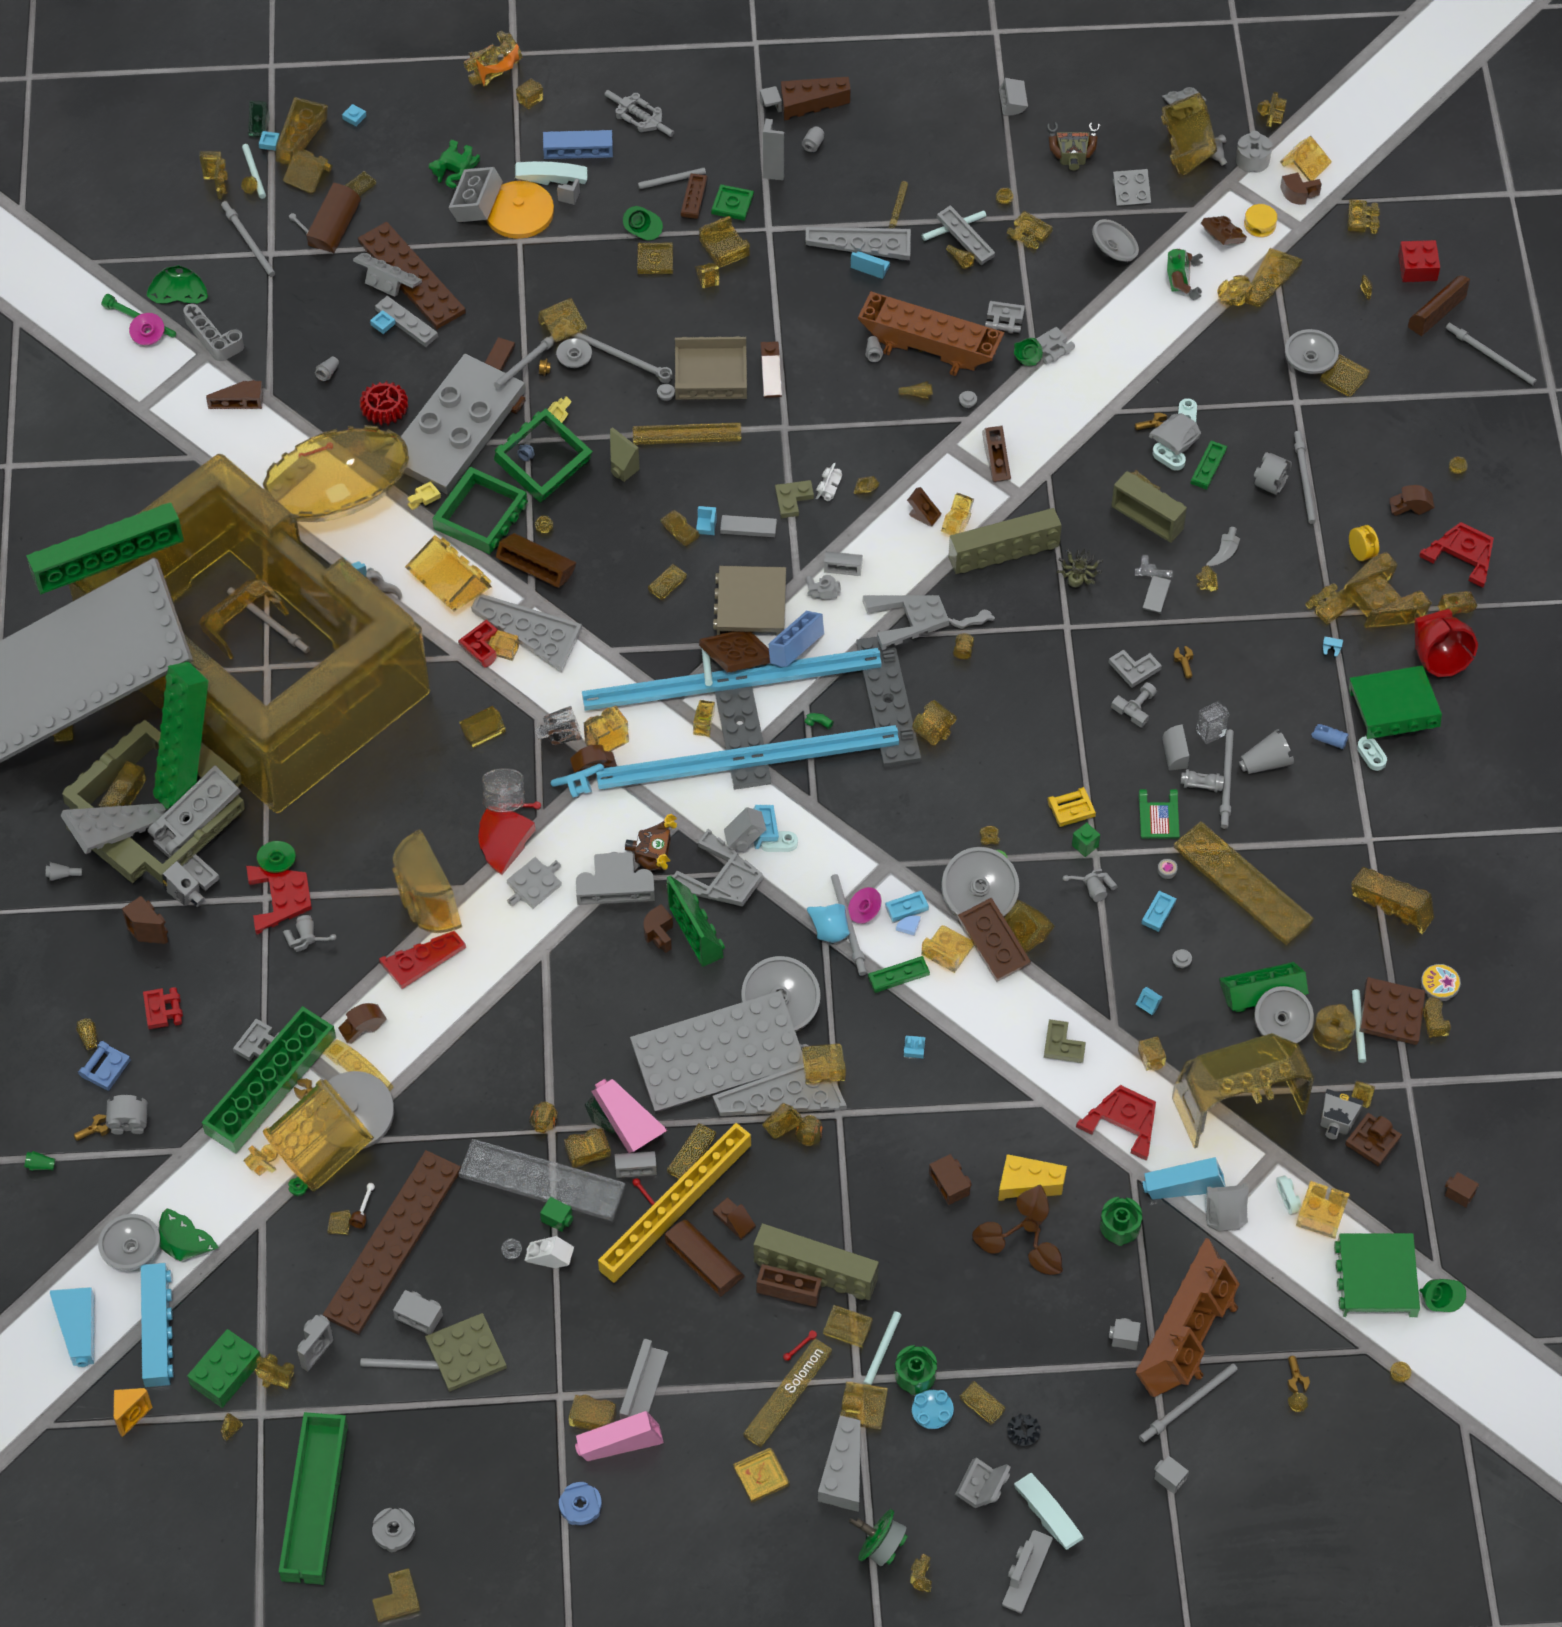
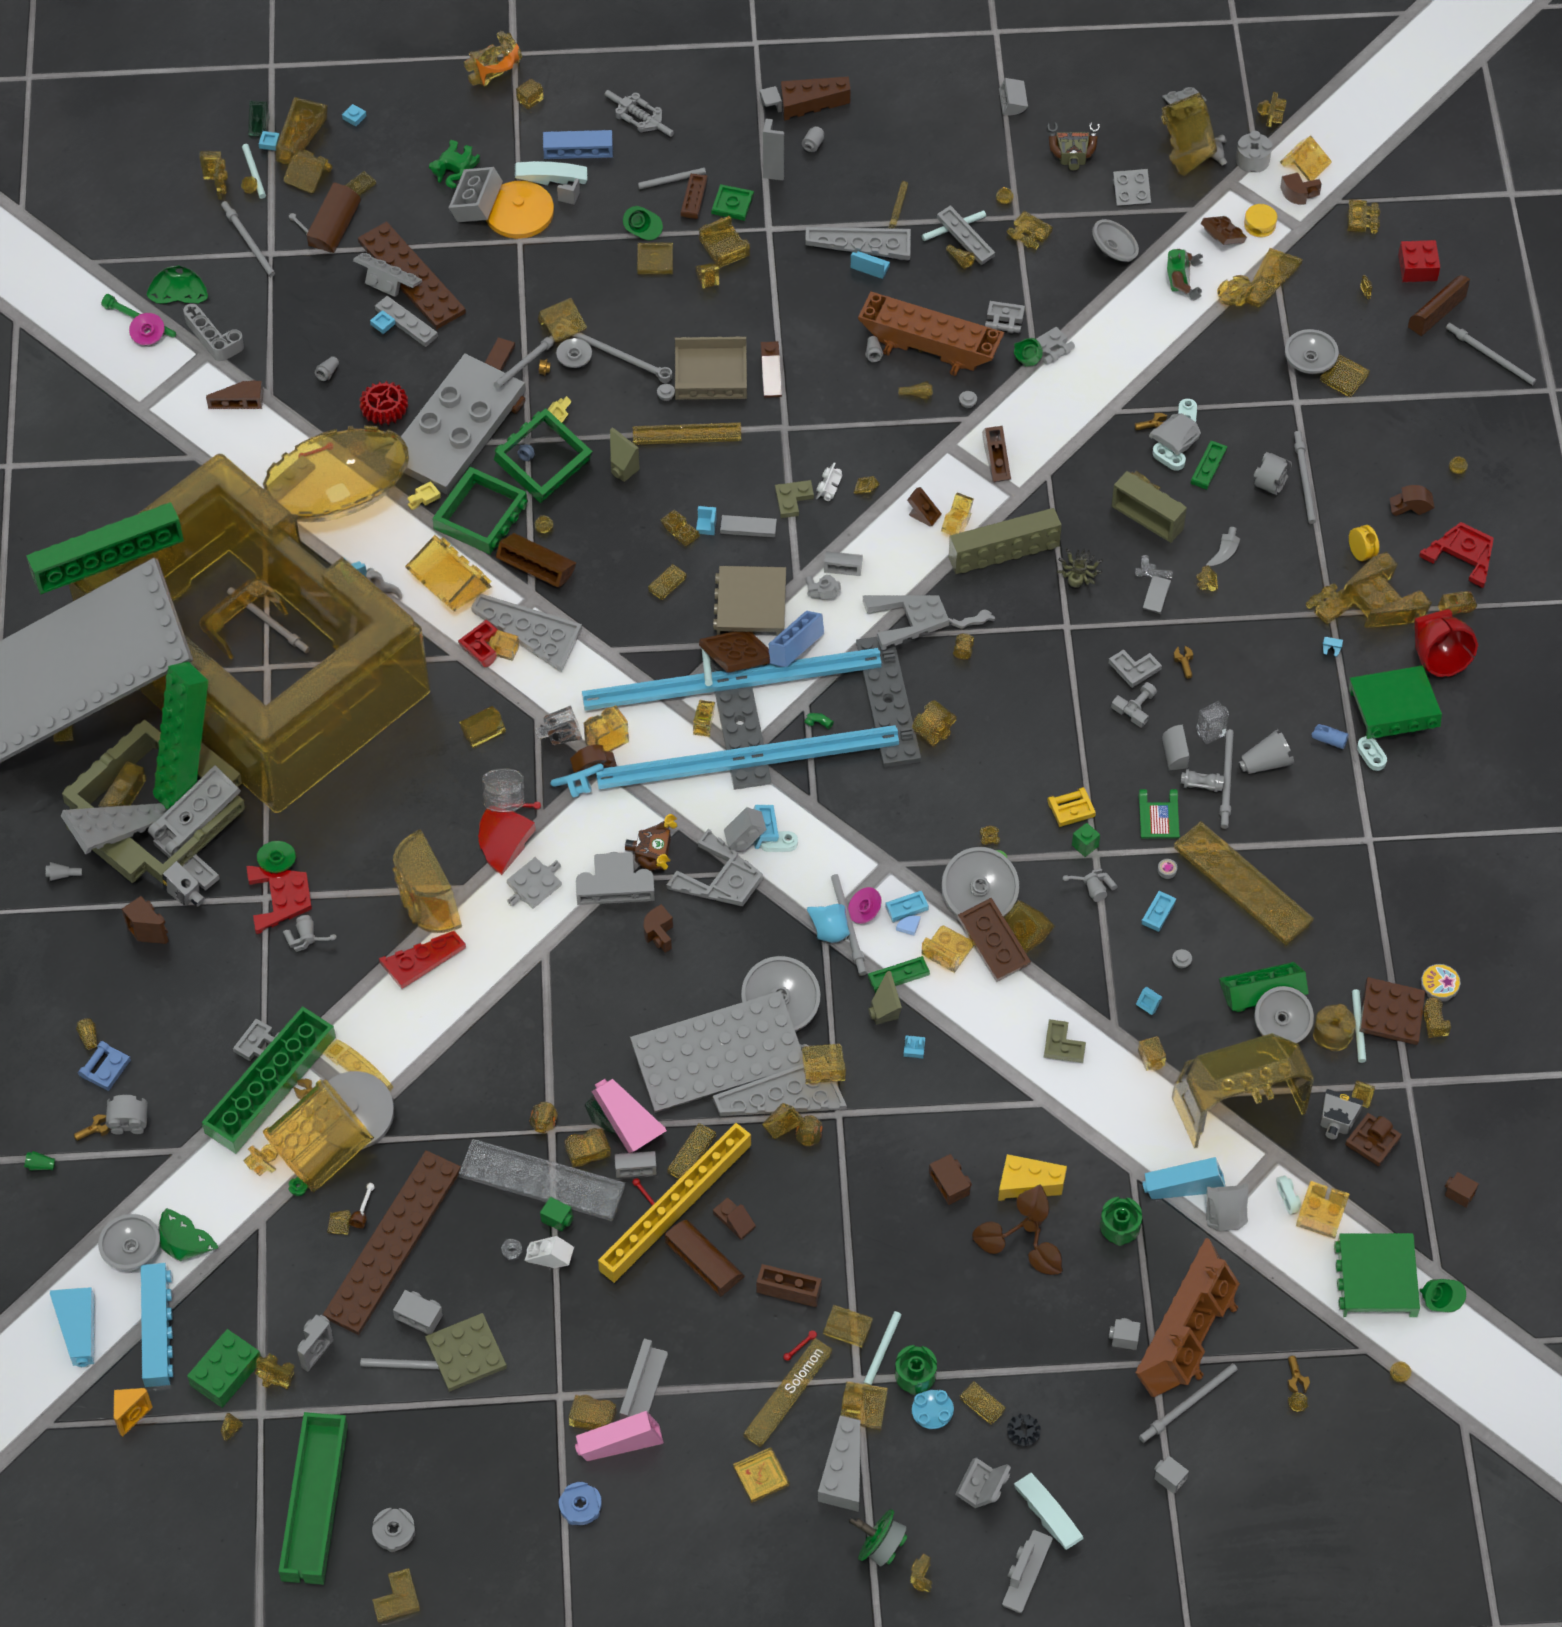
(156, 1010): red plate -> none
(360, 1019): reddish brown brick -> none
(693, 923): green slope -> none
(835, 1266): olive brick -> none
(886, 1002): none -> olive slope
(1126, 1110): red wing -> none
(1394, 897): clear yellow wedge -> none

